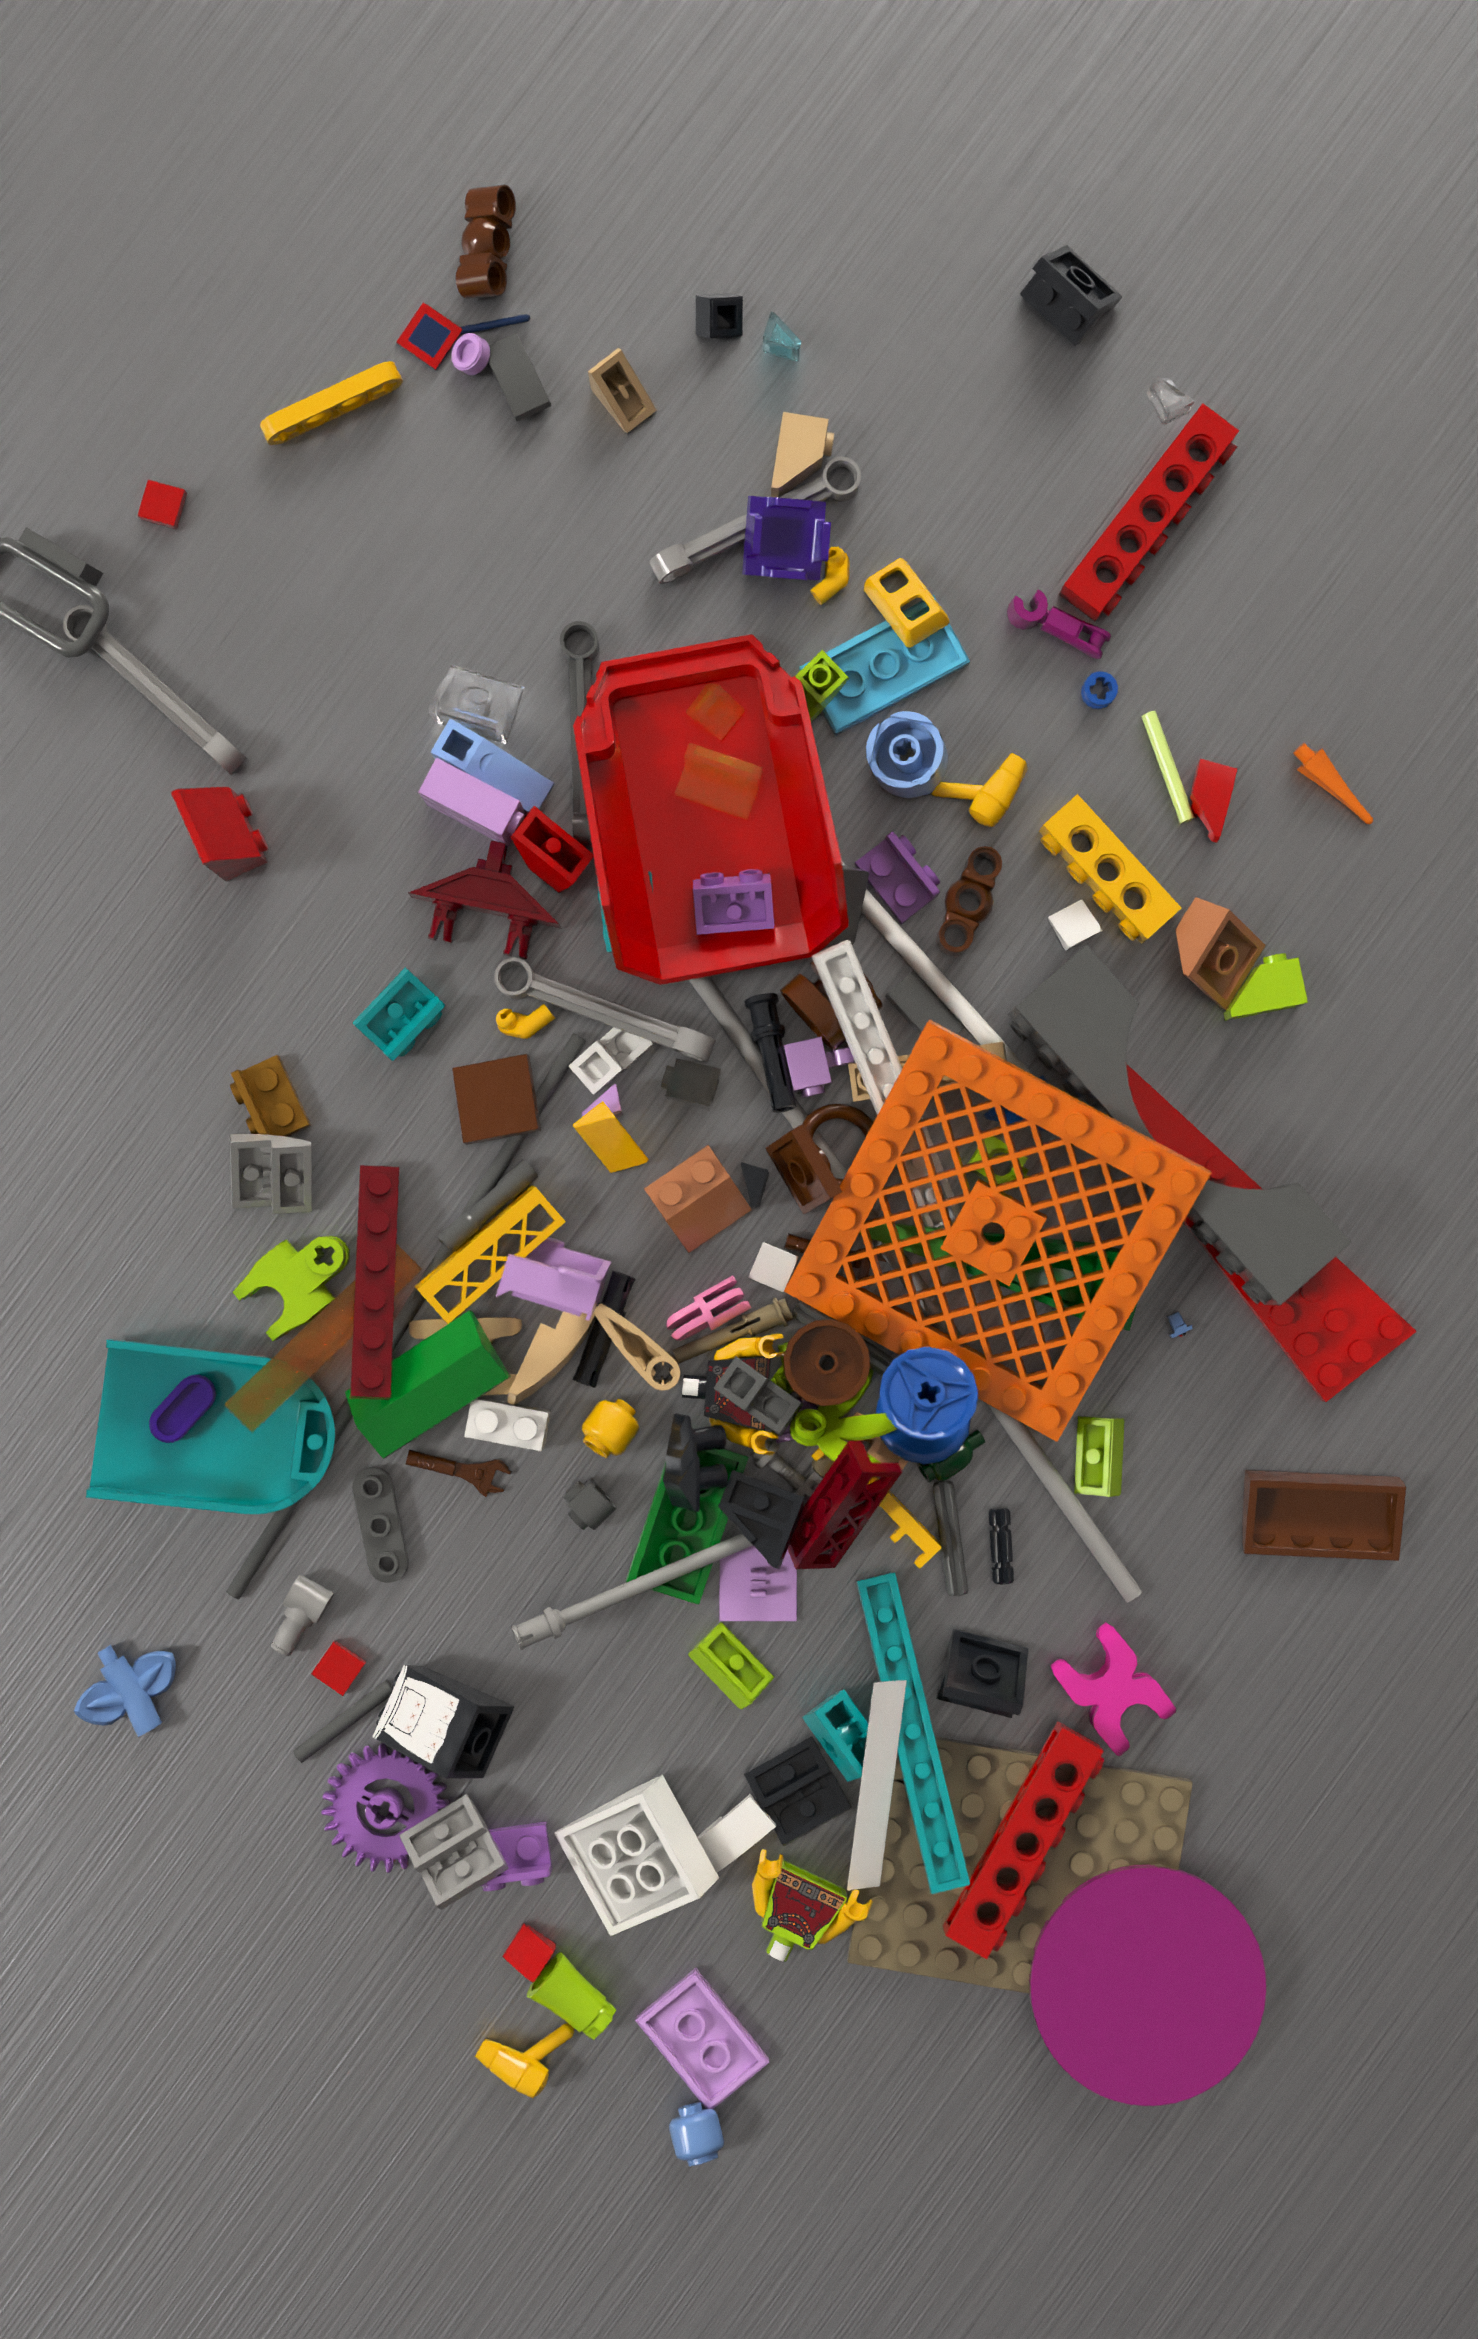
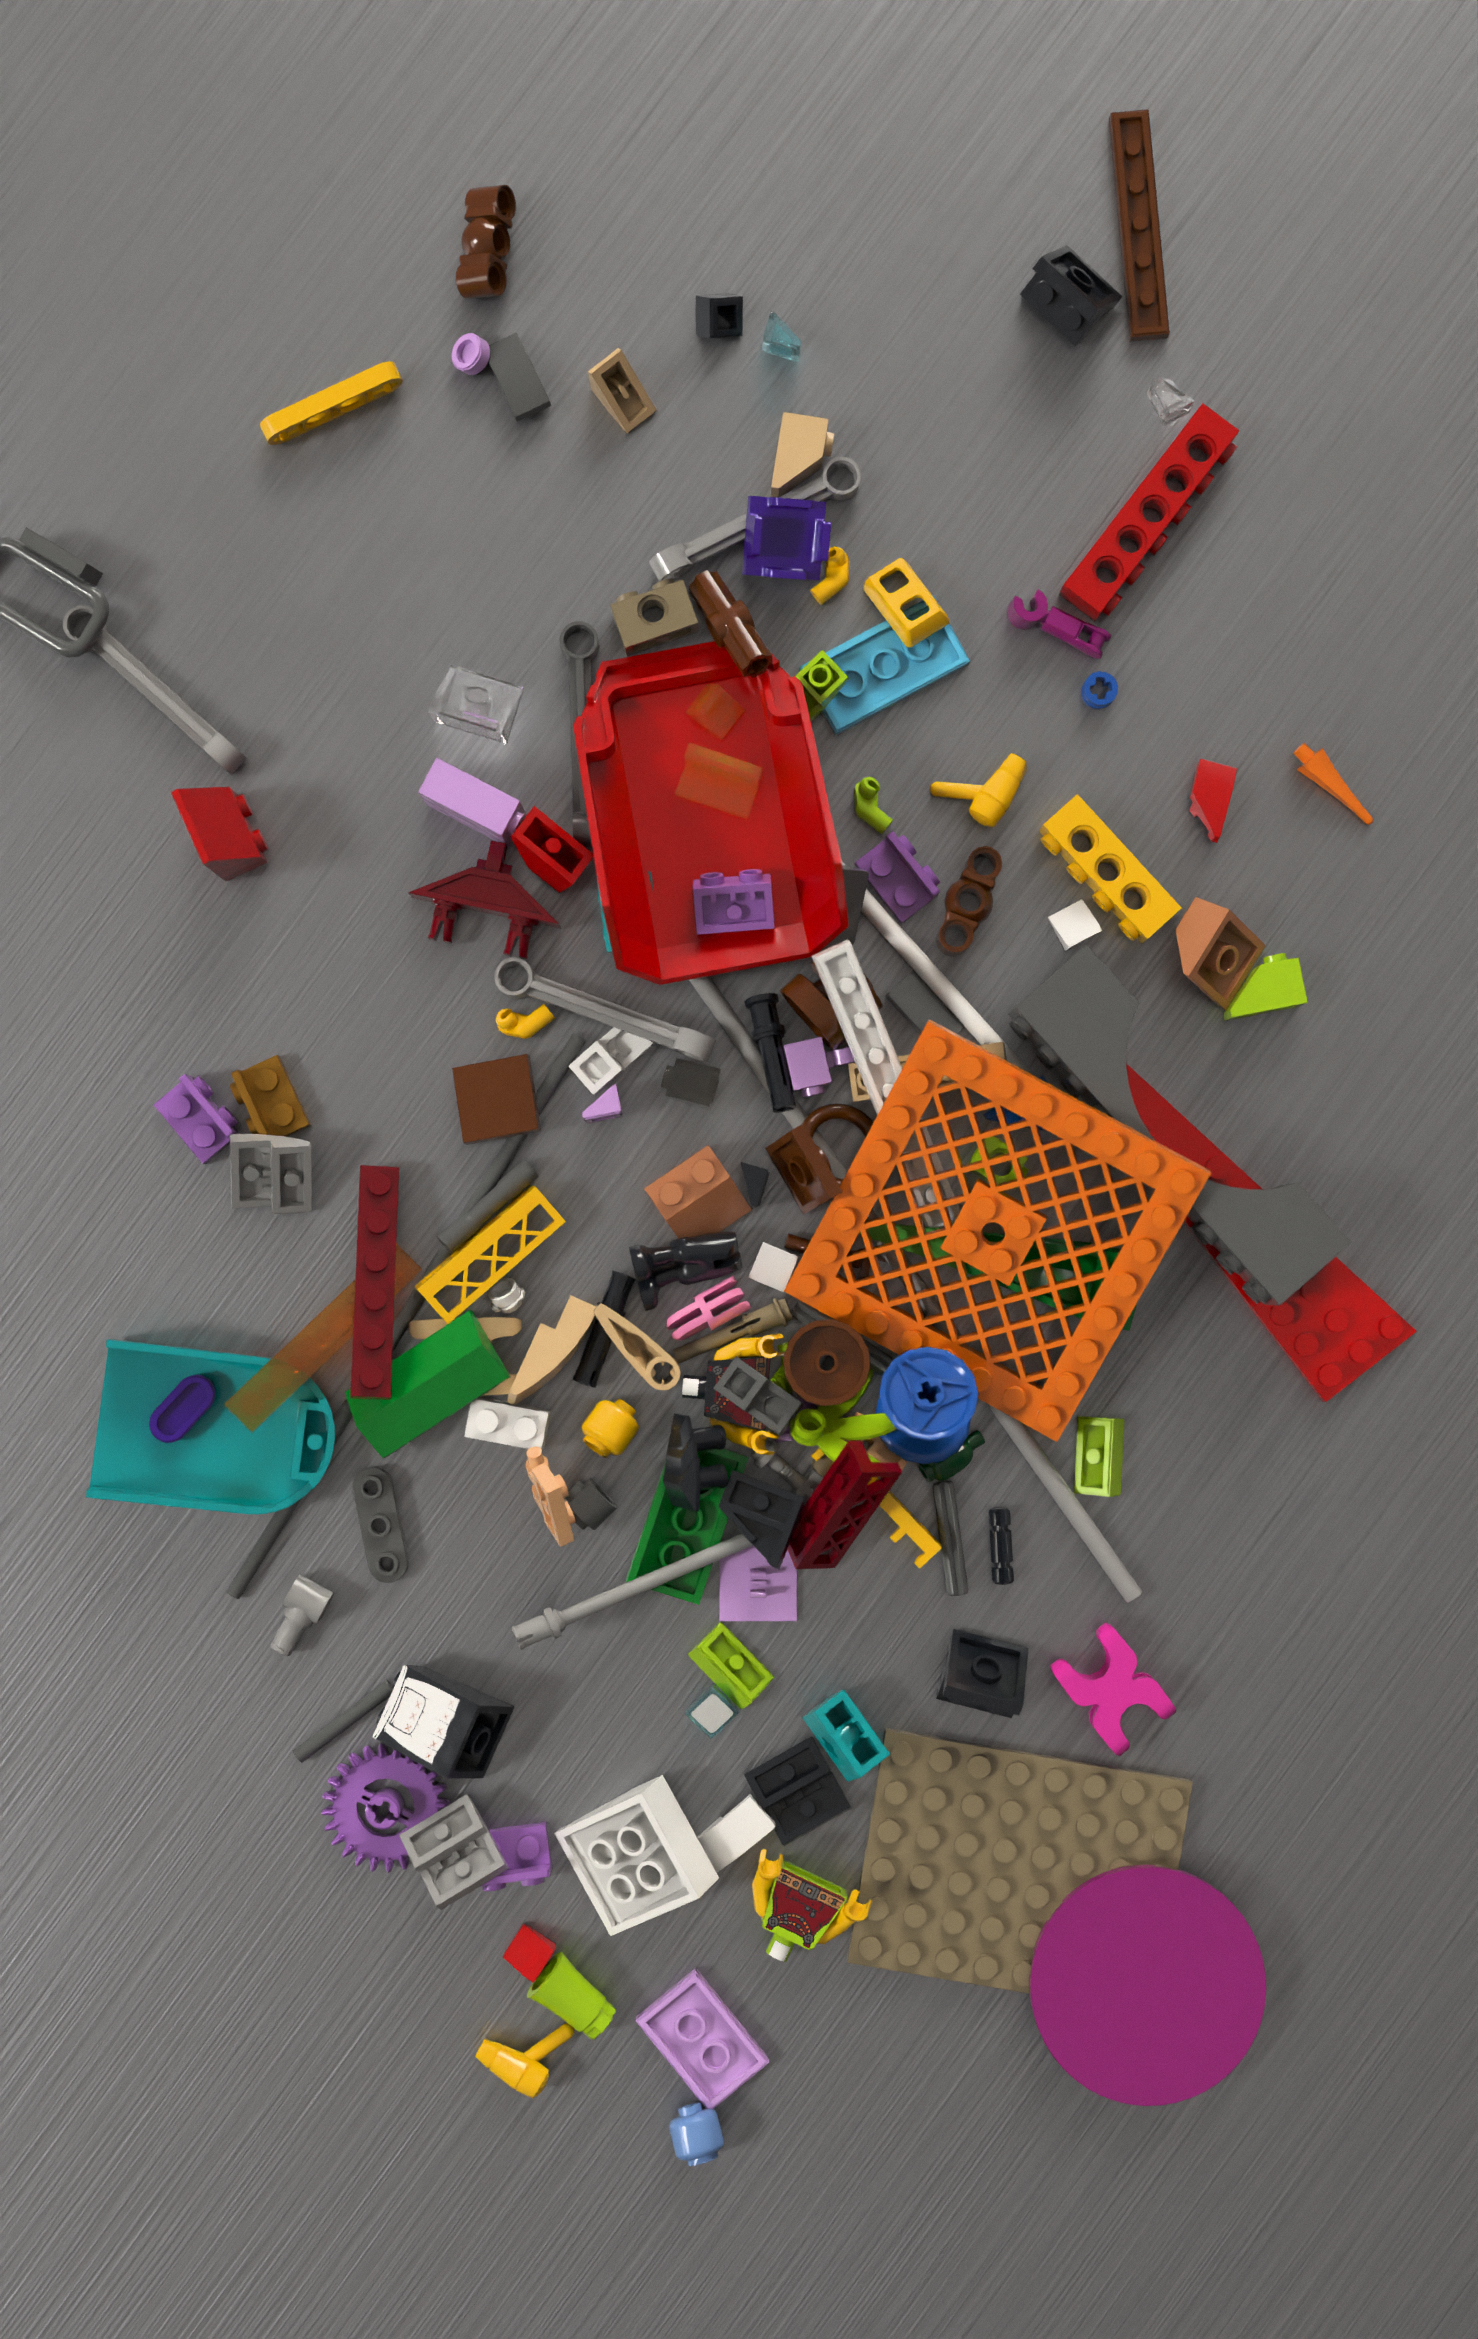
(128, 1690): medium blue plant -> none
(162, 504): red tile -> none
(197, 1117): none -> medium lavender bracket
(298, 1278): lime piece -> none
(338, 1668): red tile -> none
(400, 1015): teal bracket -> none
(432, 335): piece -> none
(475, 1473): reddish brown piece -> none
(491, 765): light blue slope -> none
(506, 1295): none -> white plate
(549, 1495): none -> light nougat plate
(556, 1277): lavender piece -> none
(609, 1139): yellow slope -> none
(640, 634): none -> dark tan brick
(694, 1261): none -> black piece
(711, 1711): none -> slope
(730, 624): none -> reddish brown piece
(867, 805): none -> lime arm
(876, 1784): white sticker -> none
(893, 738): light blue brick -> none
(917, 1743): teal plate -> none
(988, 1934): red brick -> none
(1139, 225): none -> reddish brown tile
(1167, 767): yellowish green bar -> none
(1178, 1325): medium blue piece -> none
(1323, 1515): reddish brown slope -> none

